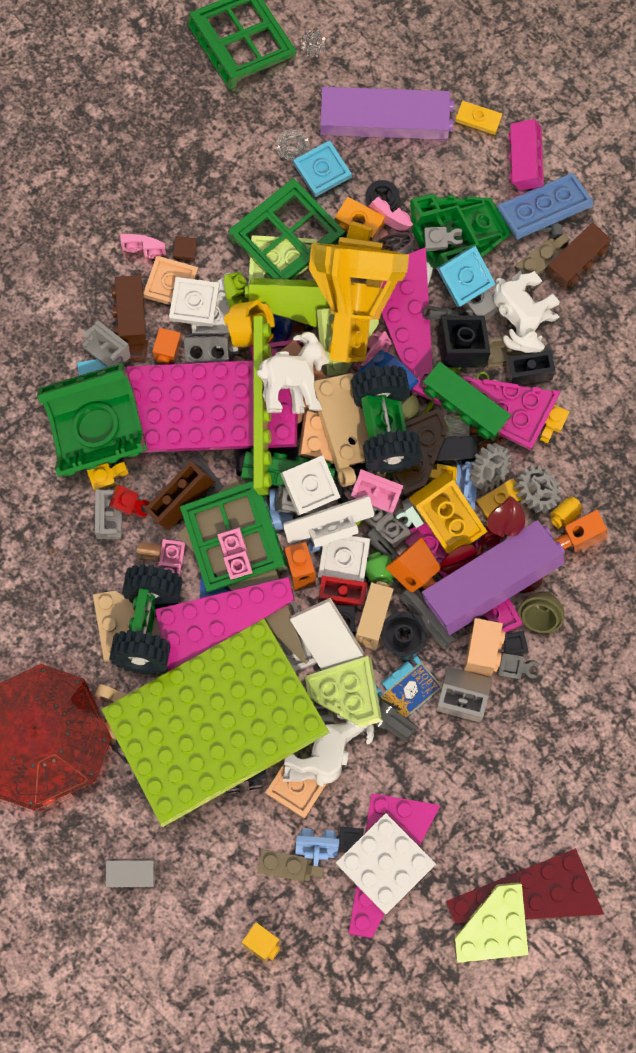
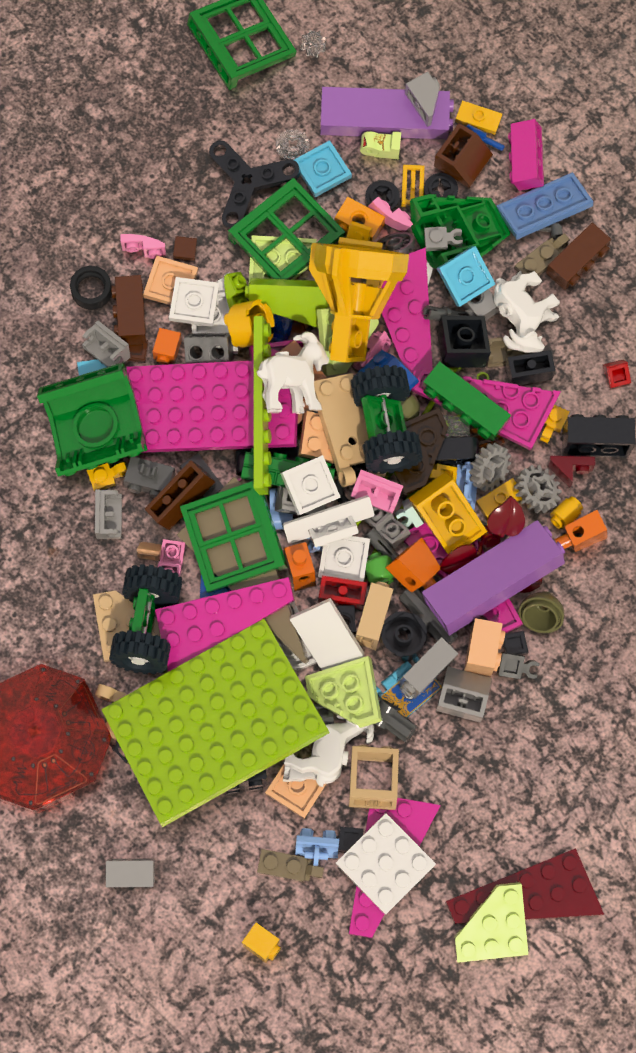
(86, 272): none -> black tyre
(126, 501): red plate -> none
(147, 476): none -> dark grey brick
(235, 553): bright pink slope -> none
(262, 178): none -> black piece
(374, 798): none -> tan window
(381, 145): none -> yellowish green leg
(413, 168): none -> yellow tile
(423, 95): none -> light grey slope
(427, 669): none -> light grey window
(446, 181): none -> black gear
(463, 155): none -> reddish brown slope
(483, 135): none -> blue axle
(565, 465): none -> dark red slope
(598, 436): none -> black brick
(617, 373): none -> red slope

